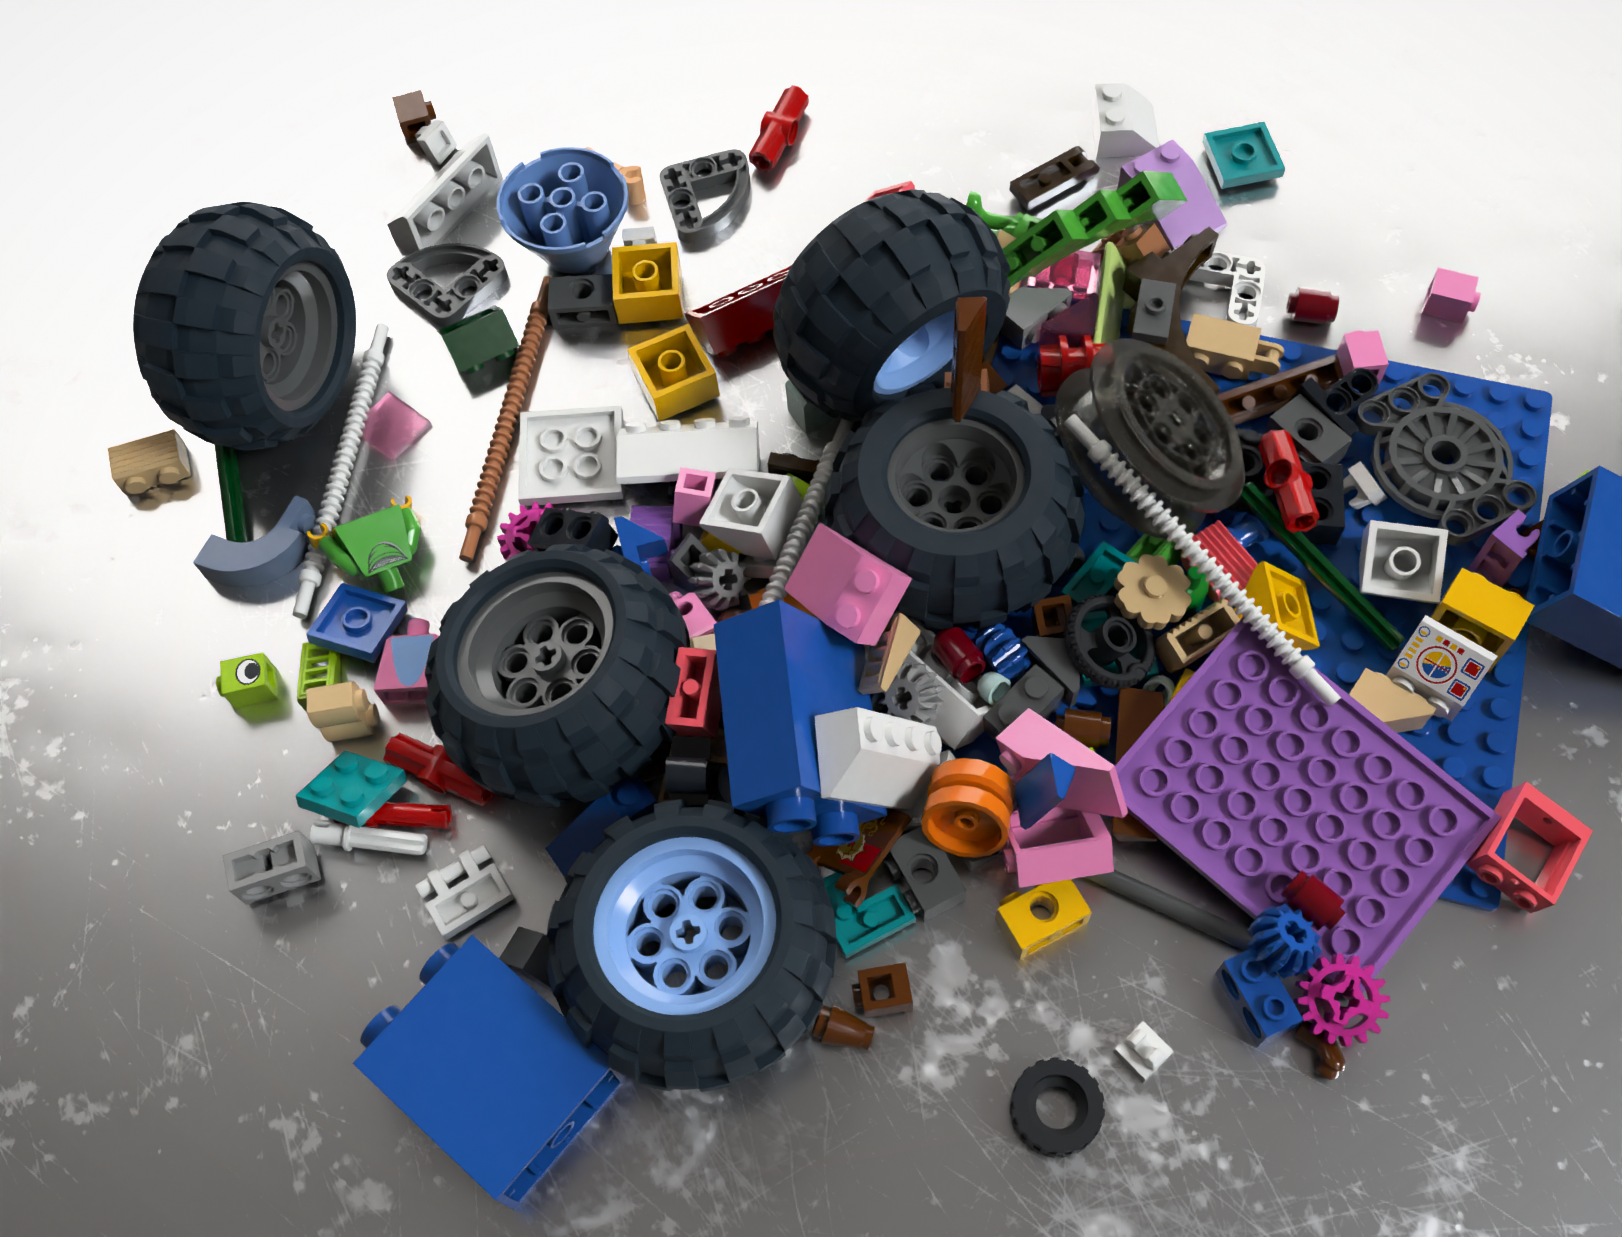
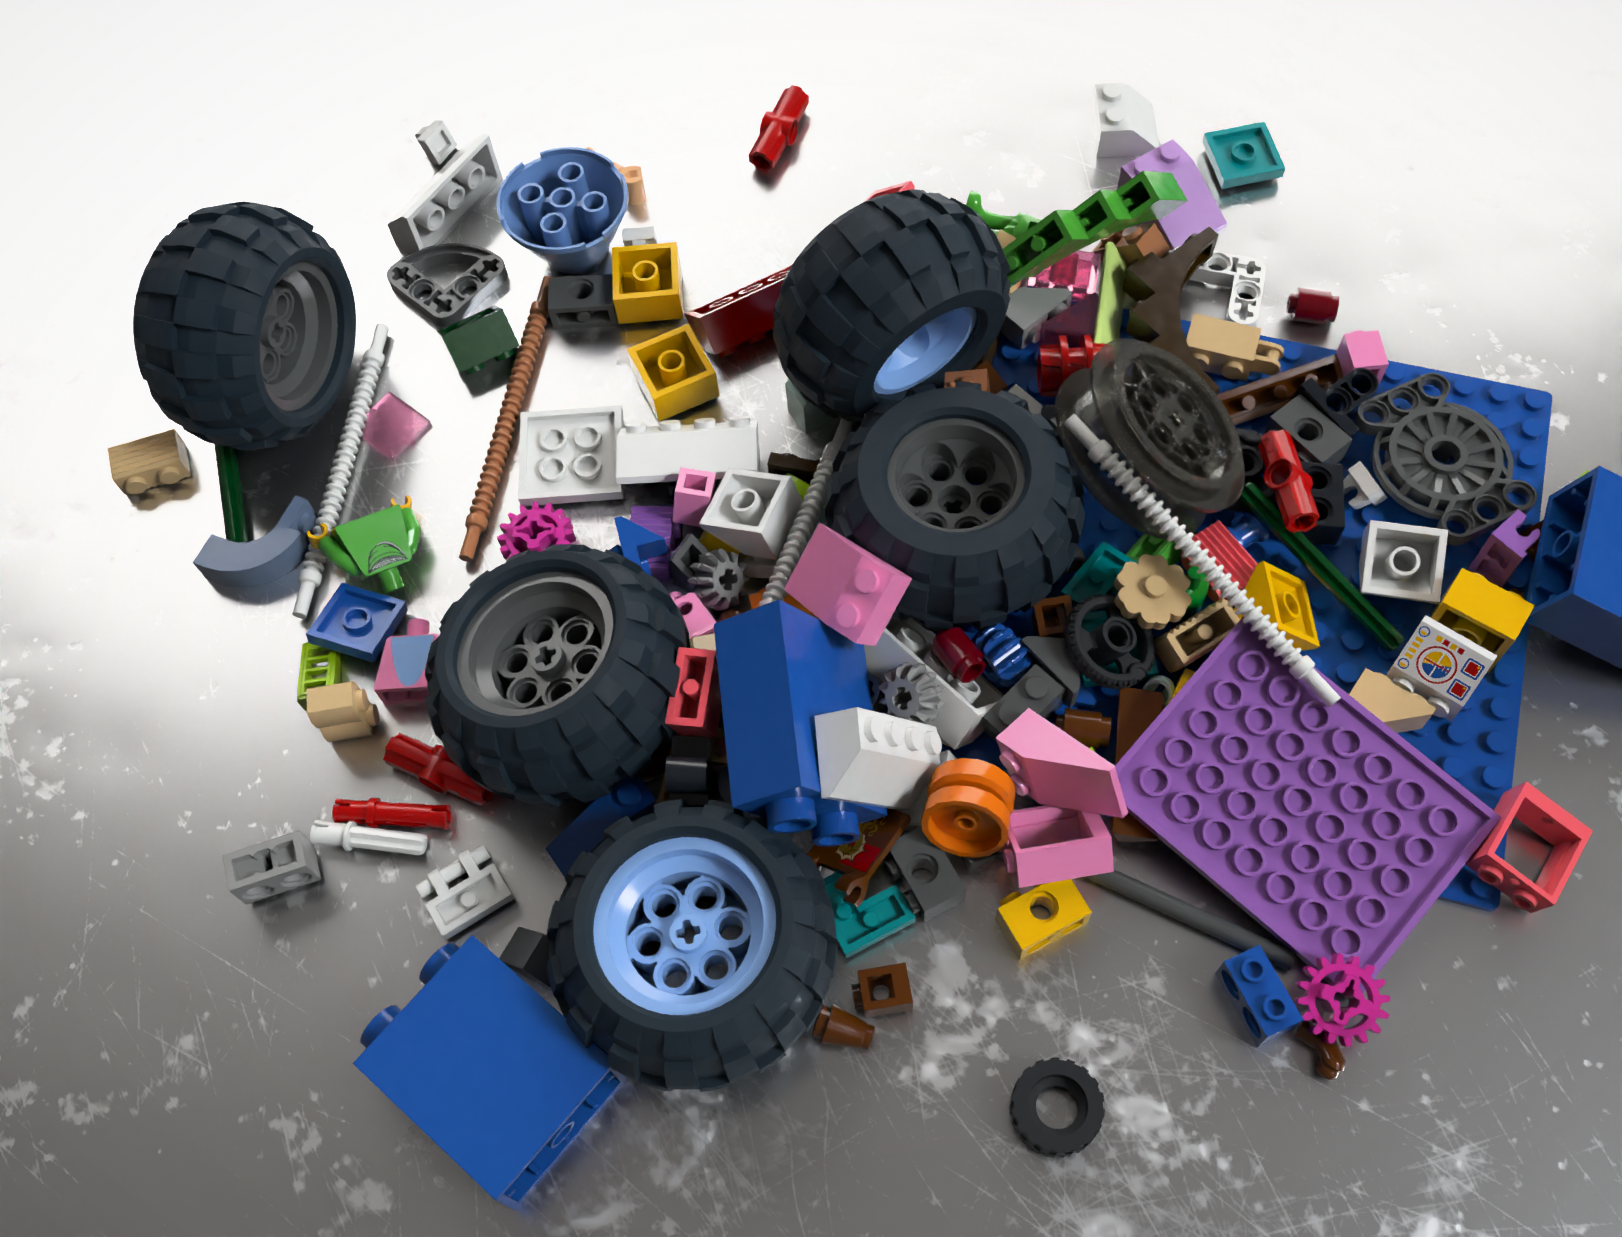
(247, 680): lime brick -> none
(351, 788): teal plate -> none
(413, 113): brick -> none
(572, 527): black brick -> none
(689, 182): dark grey beam -> none
(888, 654): tan slope -> none
(967, 353): reddish brown slope -> none
(993, 687): light aqua hinge -> none
(1042, 789): blue slope -> none
(1053, 177): dark brown plate -> none
(1143, 1051): white tile -> none
(1153, 311): dark grey plate -> none
(1284, 941): blue gear -> none
(1314, 900): dark red brick -> none
(1451, 295): bright pink brick -> none

